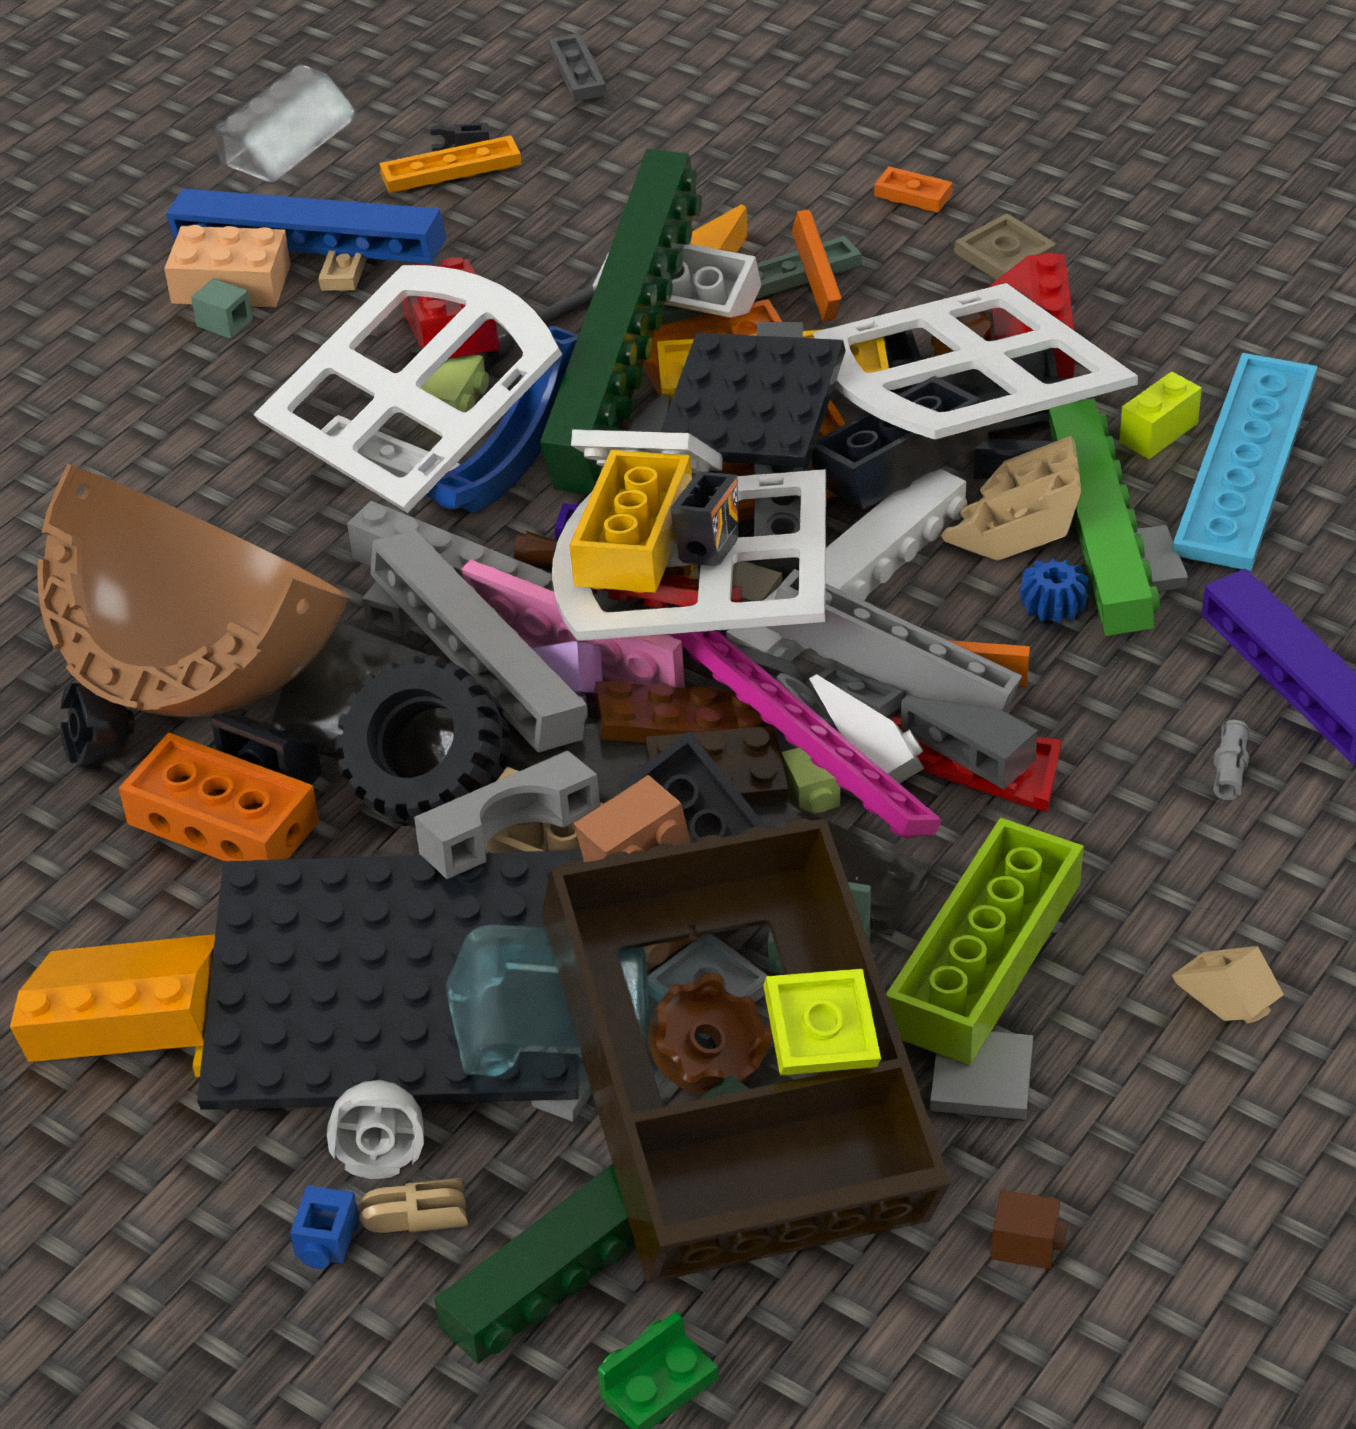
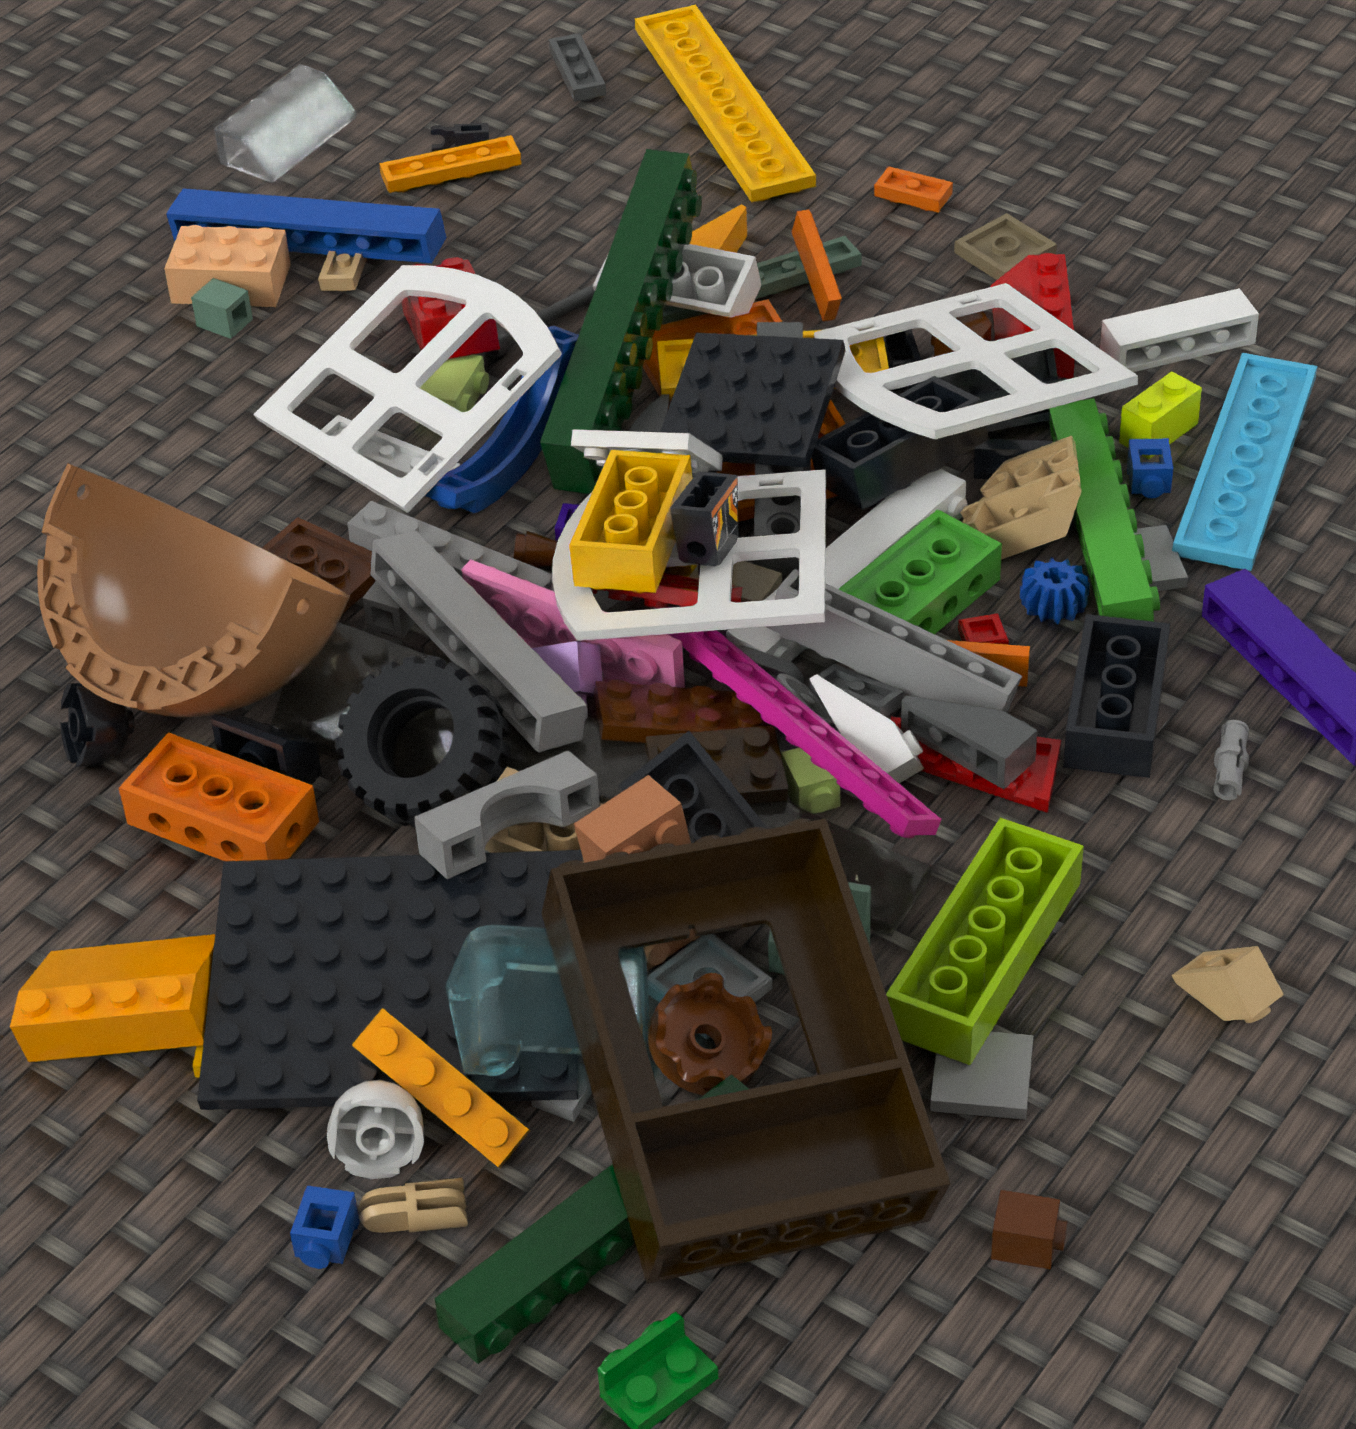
(325, 556): none -> reddish brown plate
(441, 1088): none -> light orange plate
(725, 104): none -> yellow plate
(821, 1021): neon yellow plate -> none
(930, 572): none -> bright green brick
(983, 629): none -> red tile
(1116, 696): none -> black brick
(1150, 478): none -> blue brick
(1180, 330): none -> white brick

